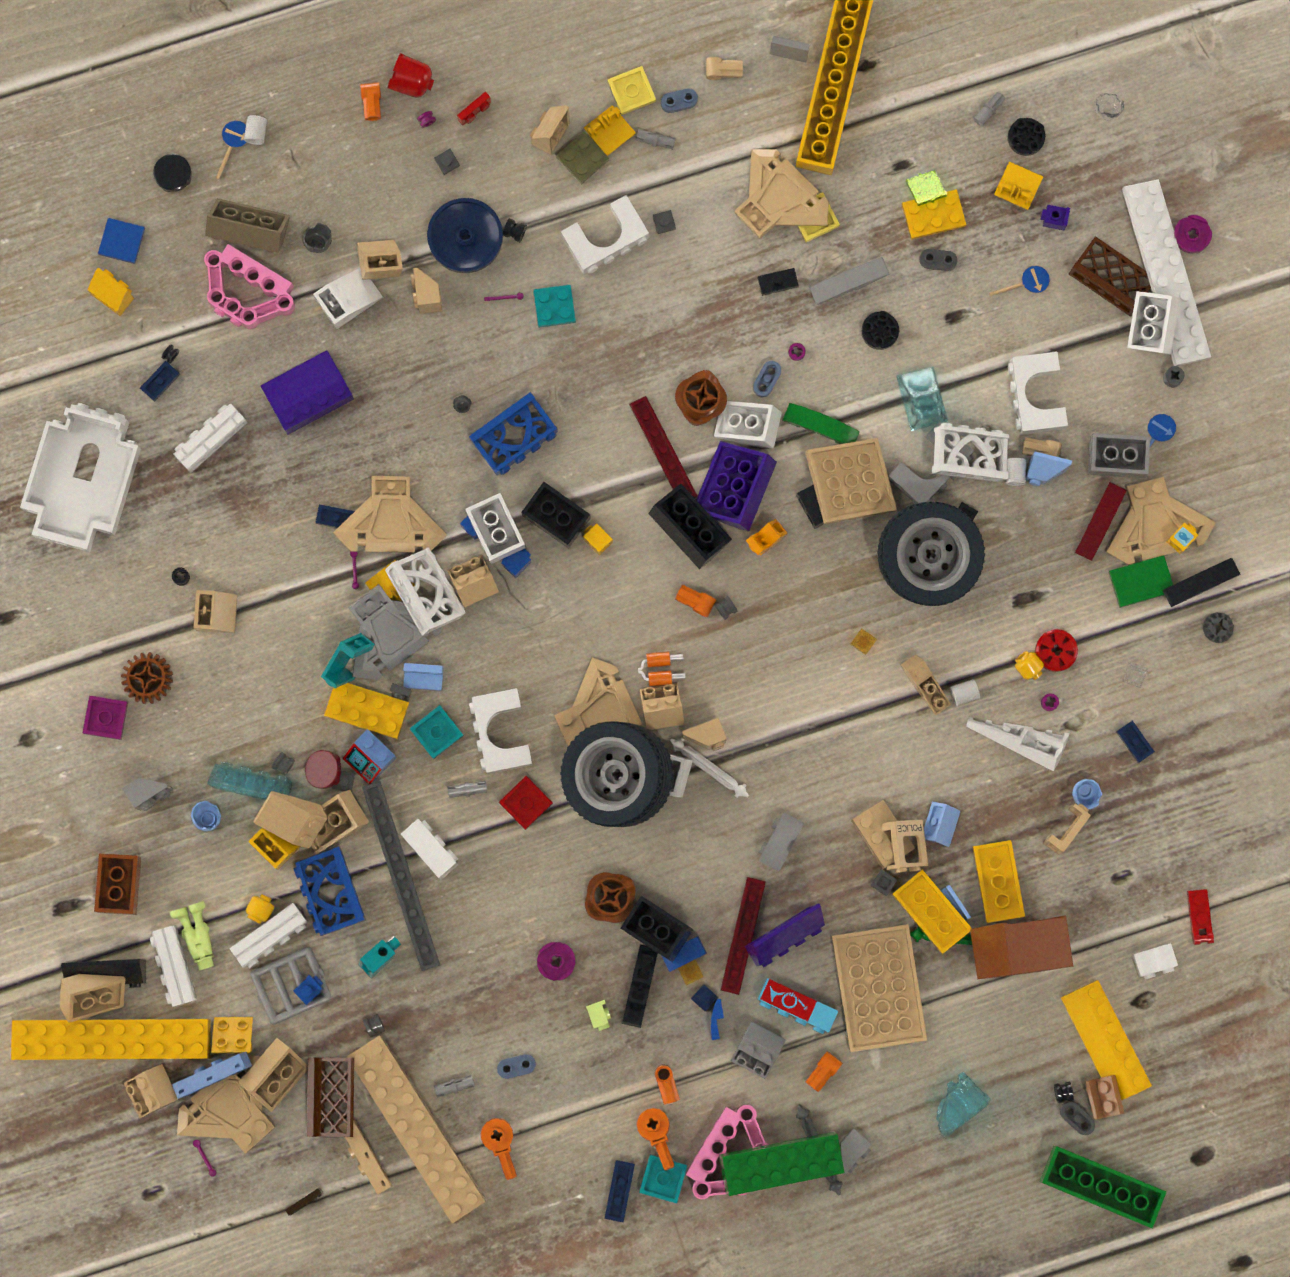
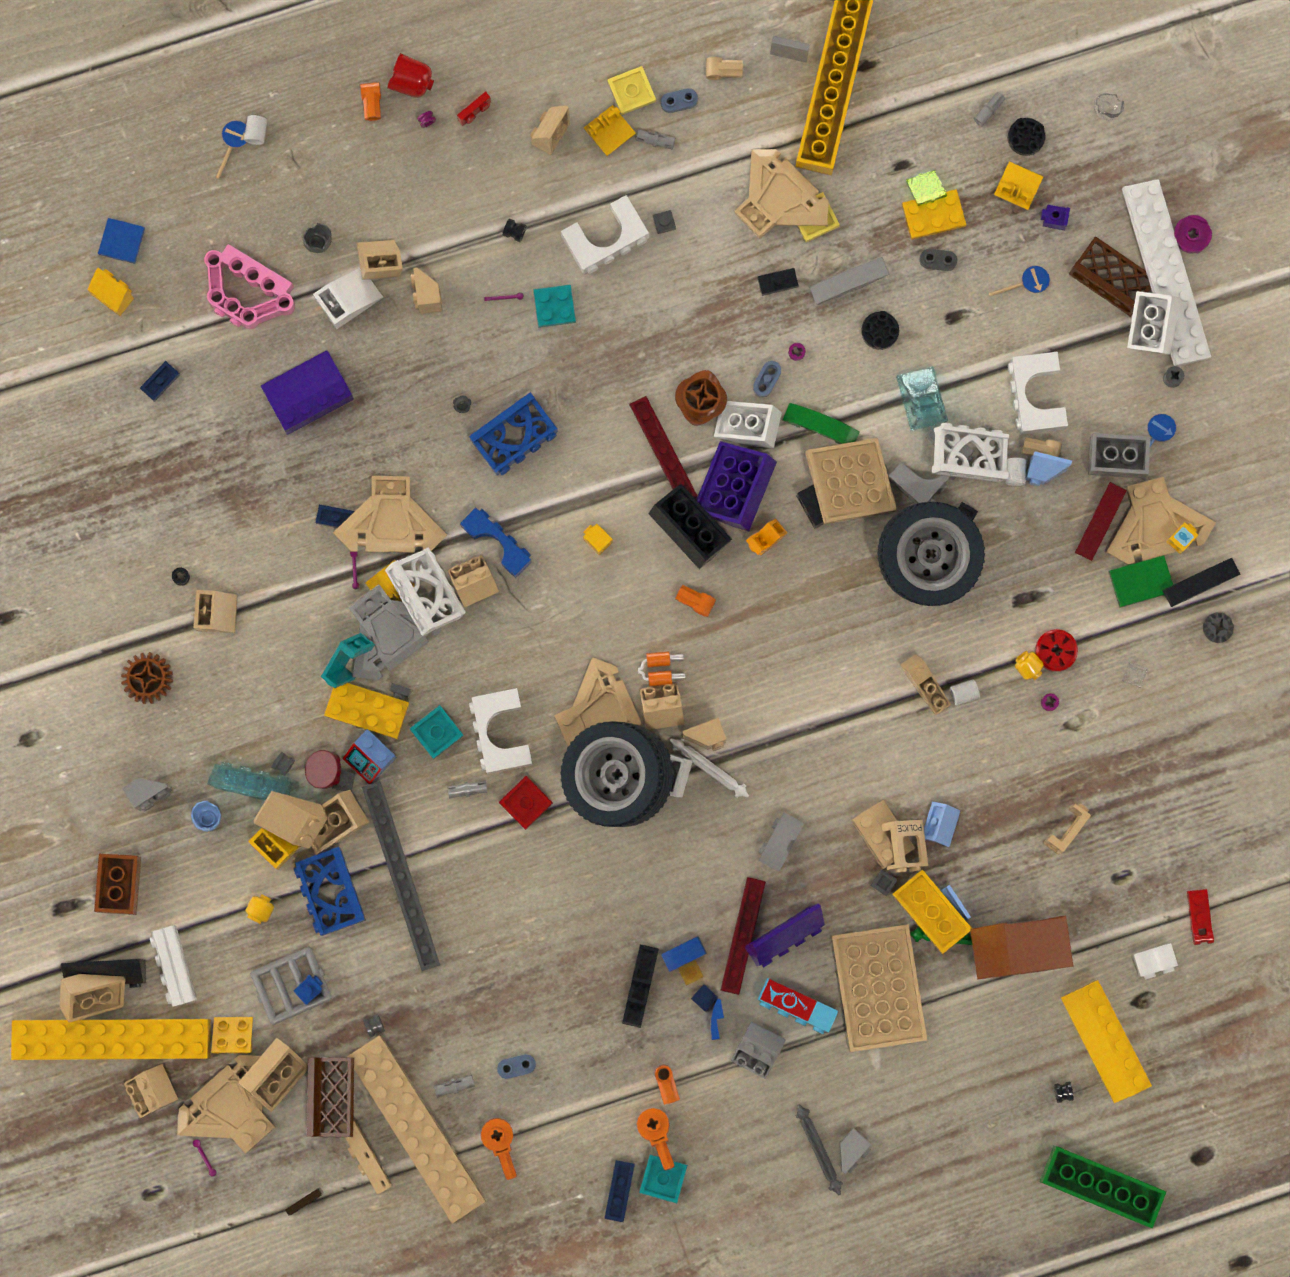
(74, 508): white panel -> none
(105, 717): magenta plate -> none
(170, 353): black bush -> none
(172, 173): black tile -> none
(196, 939): yellowish green piece -> none
(206, 1077): medium blue piece -> none
(210, 437): white brick -> none
(247, 225): dark tan slope -> none
(268, 935): white brick -> none
(373, 962): teal torso -> none
(423, 676): light blue panel -> none
(430, 848): white brick -> none
(446, 161): dark grey plate -> none
(465, 235): dark blue dish -> none
(495, 528): white brick -> none
(556, 515): black brick -> none
(558, 950): magenta plate -> none
(582, 157): olive plate -> none
(599, 1015): yellowish green brick -> none
(626, 885): dark orange piece -> none
(656, 929): black brick -> none
(726, 607): dark grey wheel -> none
(730, 1118): bright pink brick -> none
(781, 1163): green brick -> none
(827, 1067): orange piece -> none
(863, 641): clear yellow plate -> none
(960, 1105): clear light blue piece -> none
(998, 881): yellow plate -> none
(1035, 745): white wedge -> none
(1077, 1118): dark grey plate -> none
(1087, 793): light blue hair -> none
(1104, 1097): medium nougat bracket -> none
(1135, 741): dark blue plate -> none

